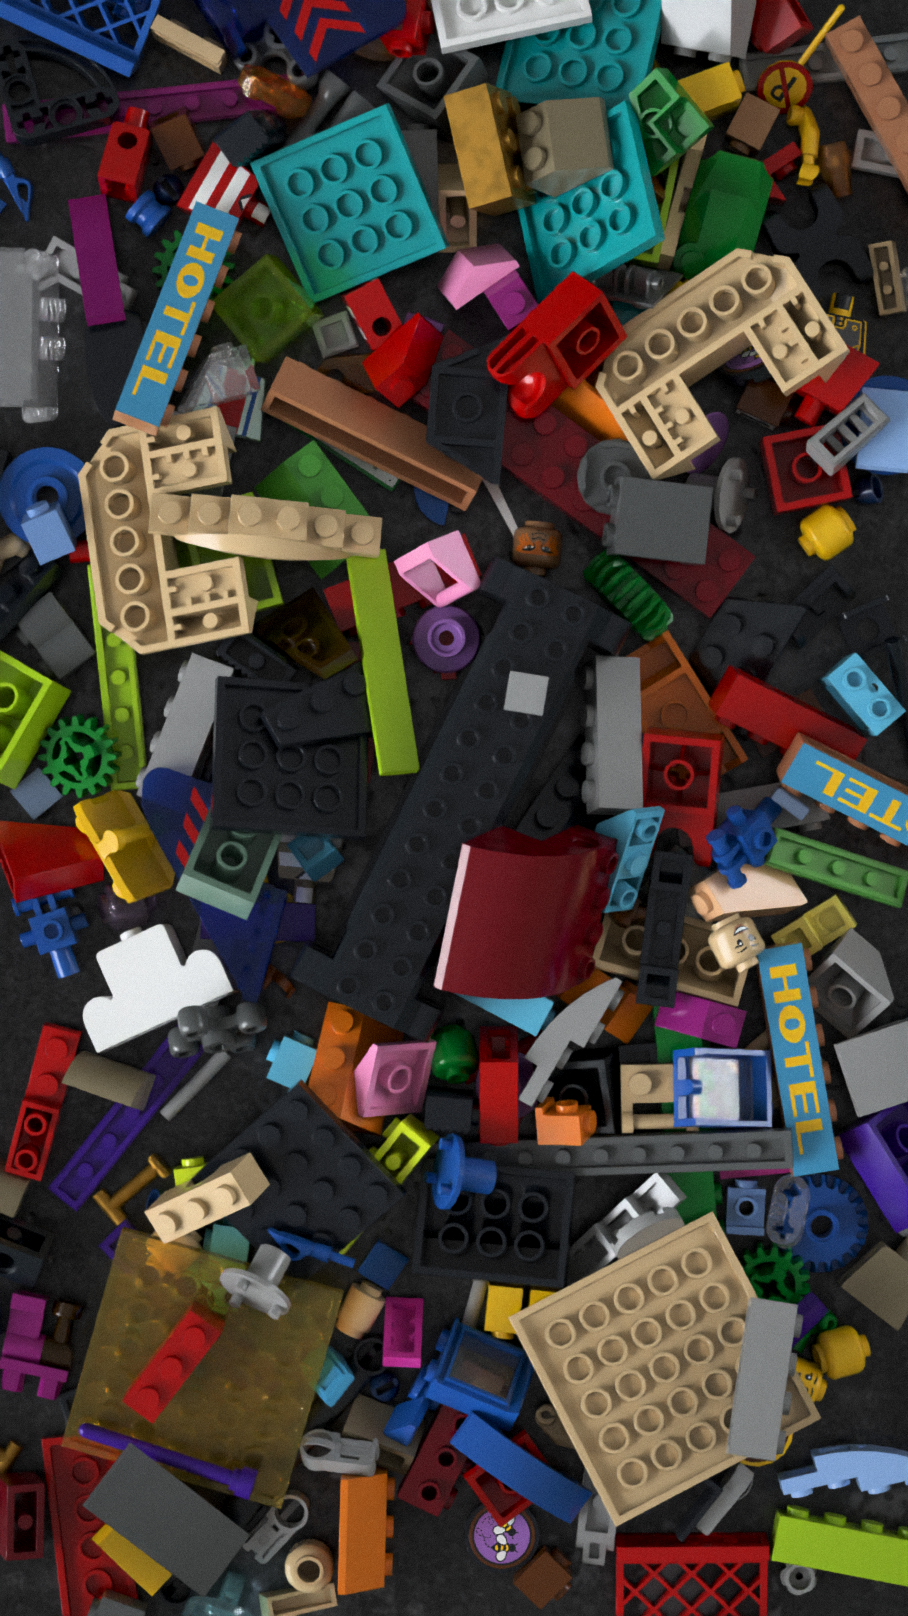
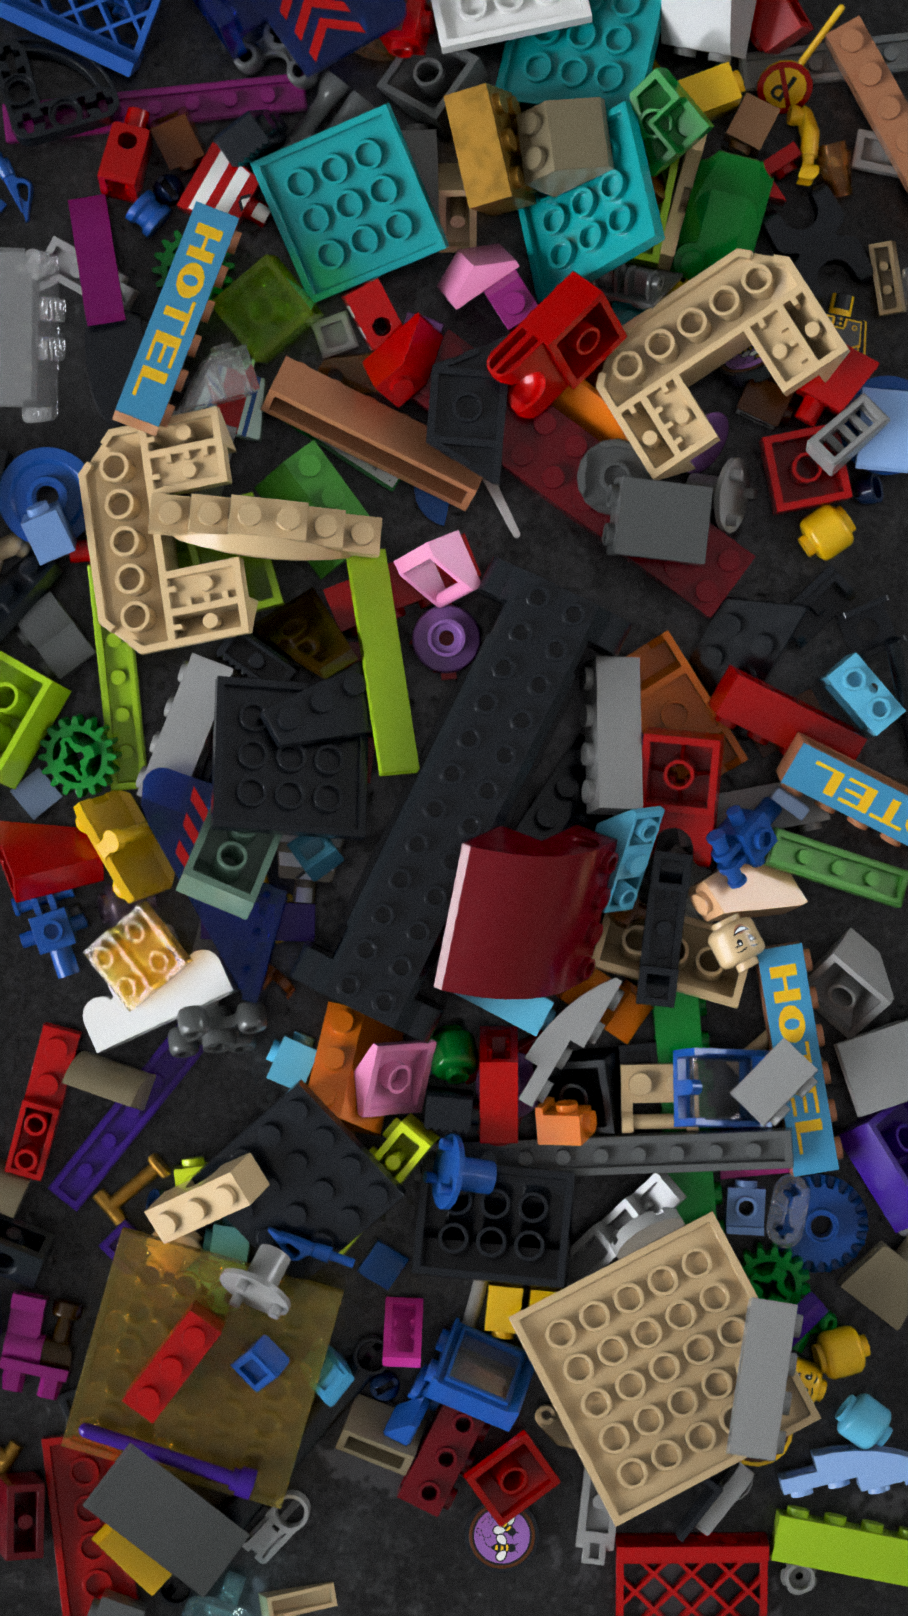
(137, 956): none -> clear yellow slope
(178, 37): tan plate -> none
(194, 1085): light grey piece -> none
(261, 1363): none -> blue slope
(266, 86): clear orange plate -> none
(309, 1565): tan head -> none
(346, 1454): light grey piece -> none
(360, 1309): tan brick -> none
(364, 1531): orange slope -> none
(520, 1468): blue slope -> none
(526, 693): light grey tile -> none
(537, 547): medium nougat head -> none
(544, 1576): reddish brown brick -> none
(628, 595): green gear -> none
(703, 1019): magenta slope -> none
(775, 1083): none -> light grey brick
(818, 925): light yellow slope -> none
(864, 1421): none -> medium azure head

